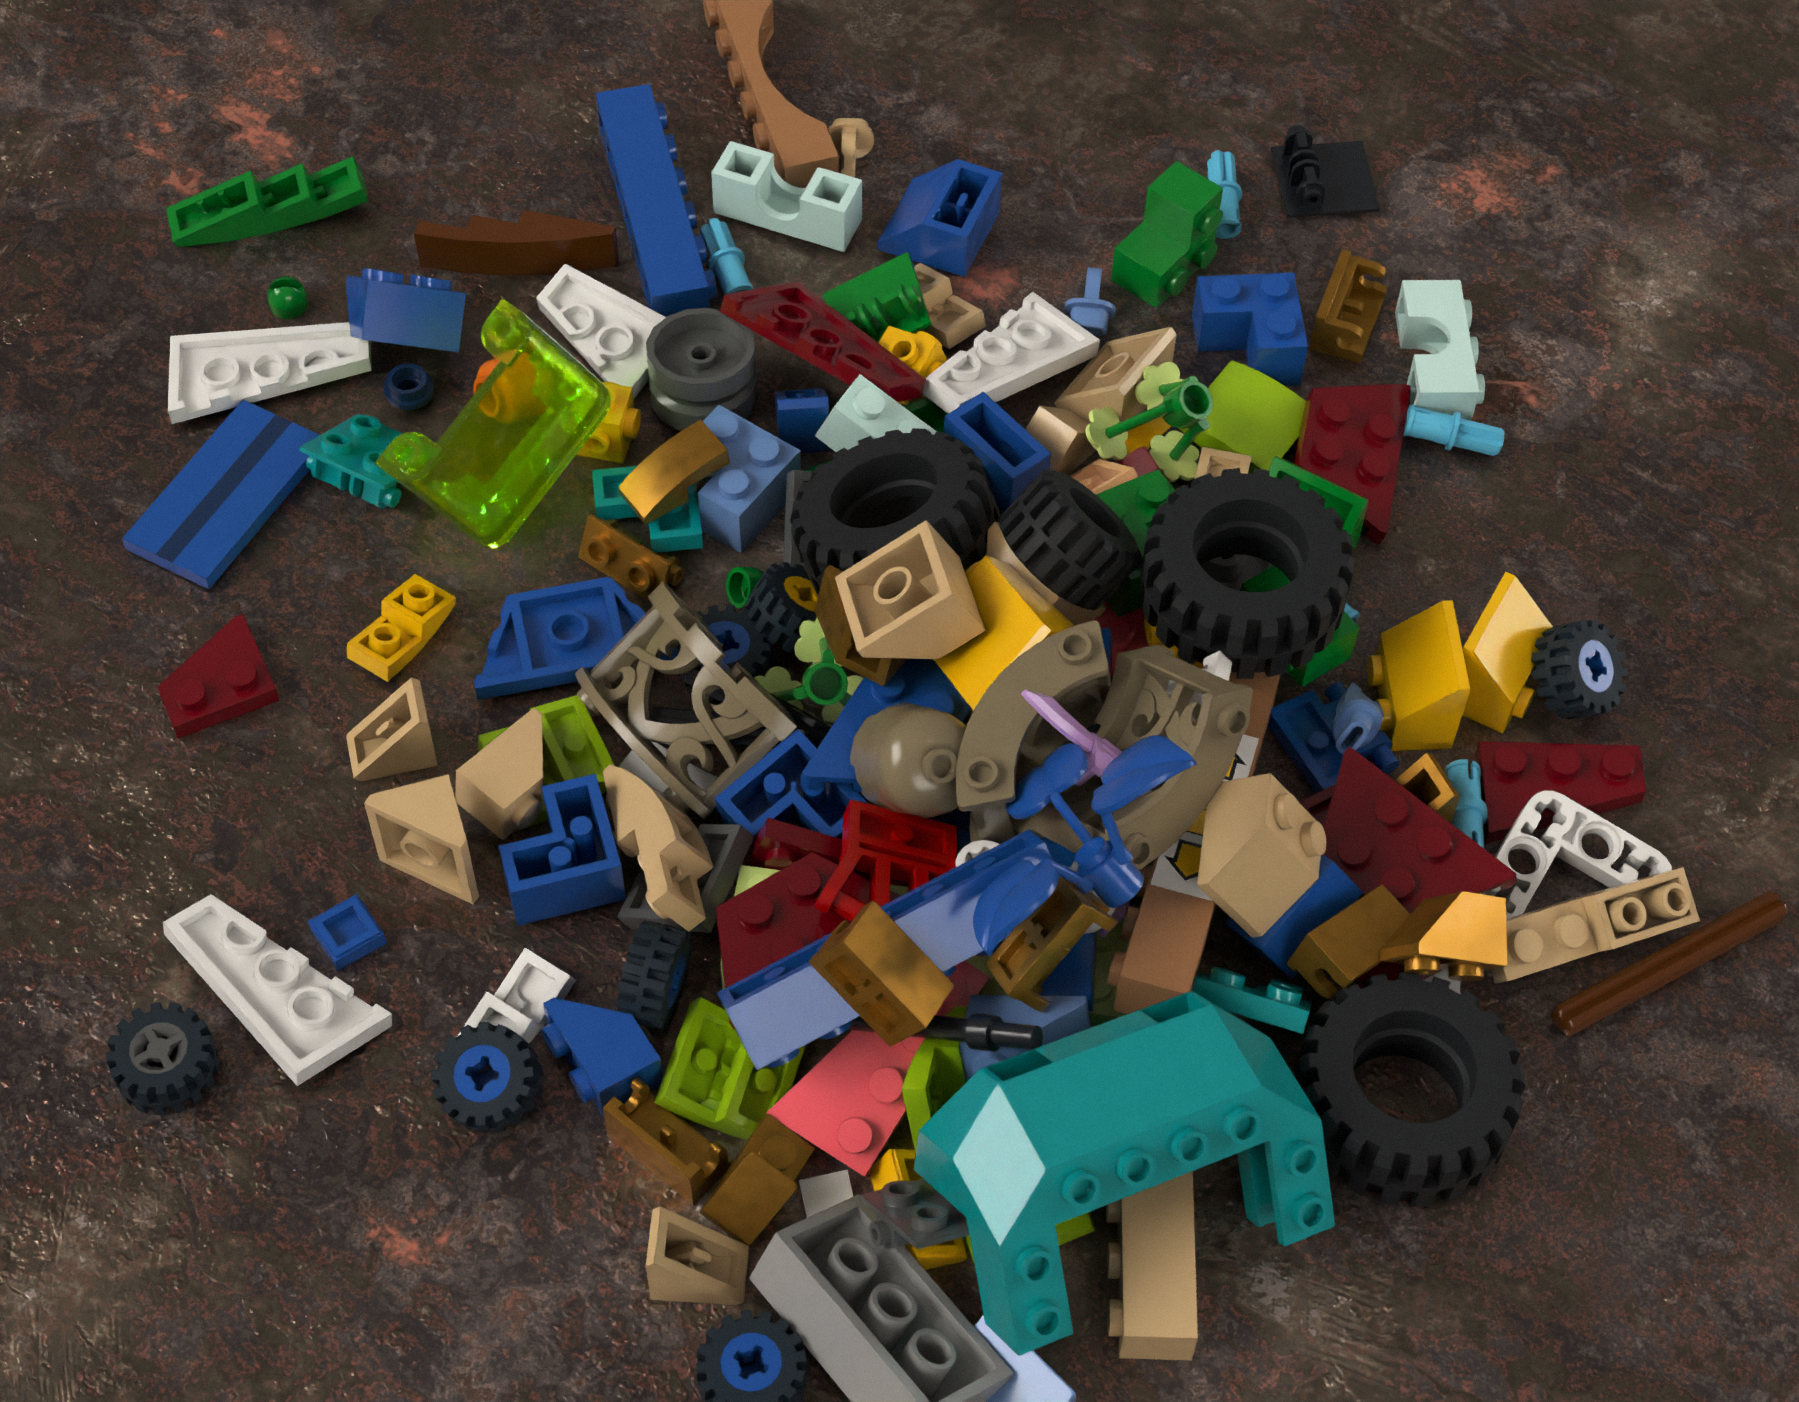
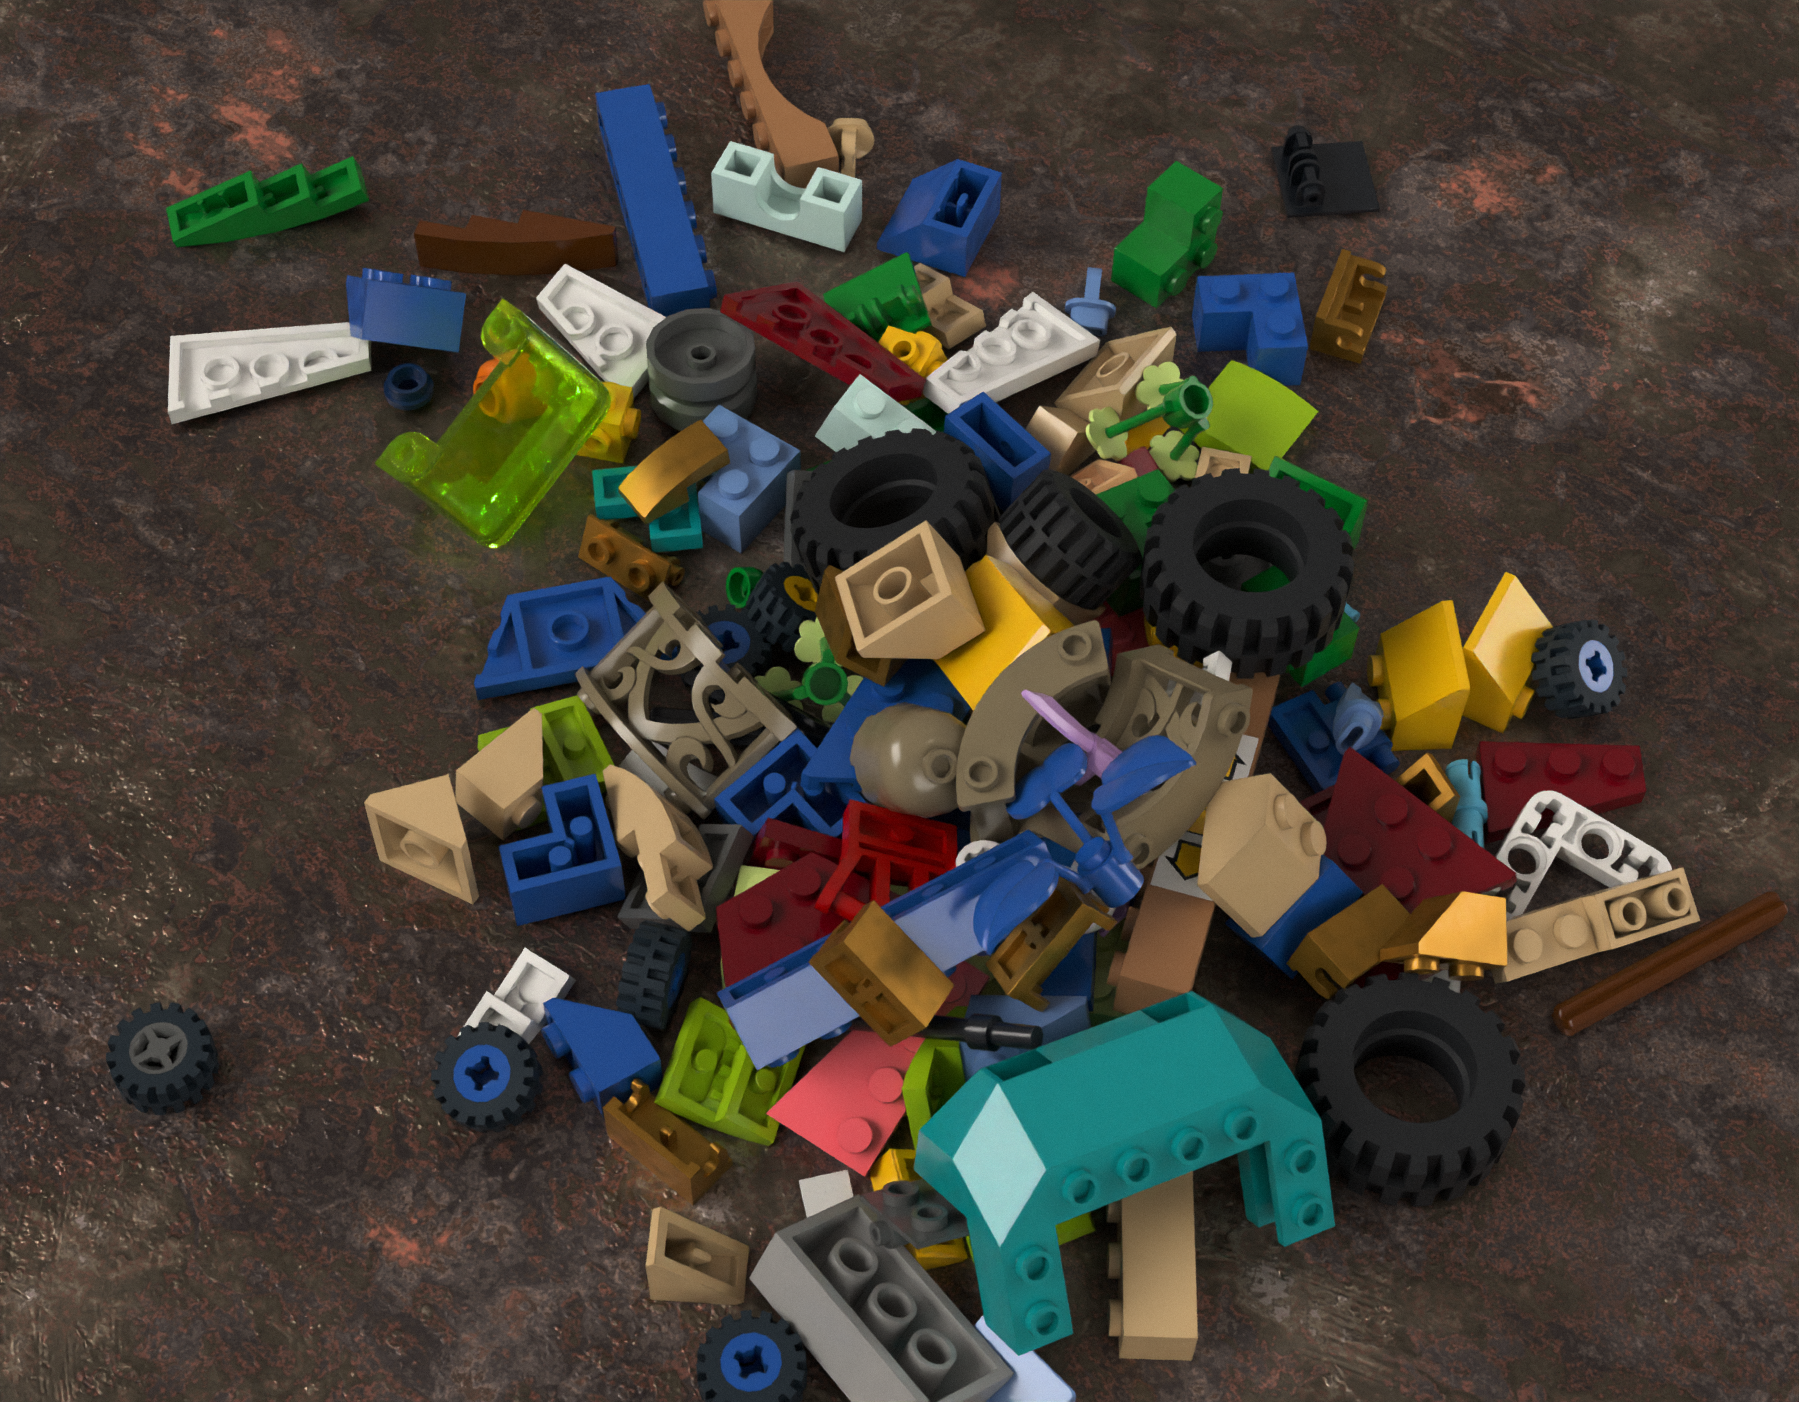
(218, 681): dark red wing -> none
(222, 495): blue tile -> none
(274, 991): white wing -> none
(287, 298): green hinge -> none
(347, 459): teal hinge -> none
(347, 932): blue tile -> none
(393, 736): tan slope -> none
(405, 626): yellow slope -> none
(725, 258): medium azure axle -> none
(758, 1180): pearl gold slope -> none
(800, 417): blue slope -> none
(1223, 173): medium azure axle -> none
(1277, 1004): teal plate -> none
(1356, 442): dark red wing -> none
(1438, 320): light aqua arch -> none
(1453, 431): medium azure axle -> none

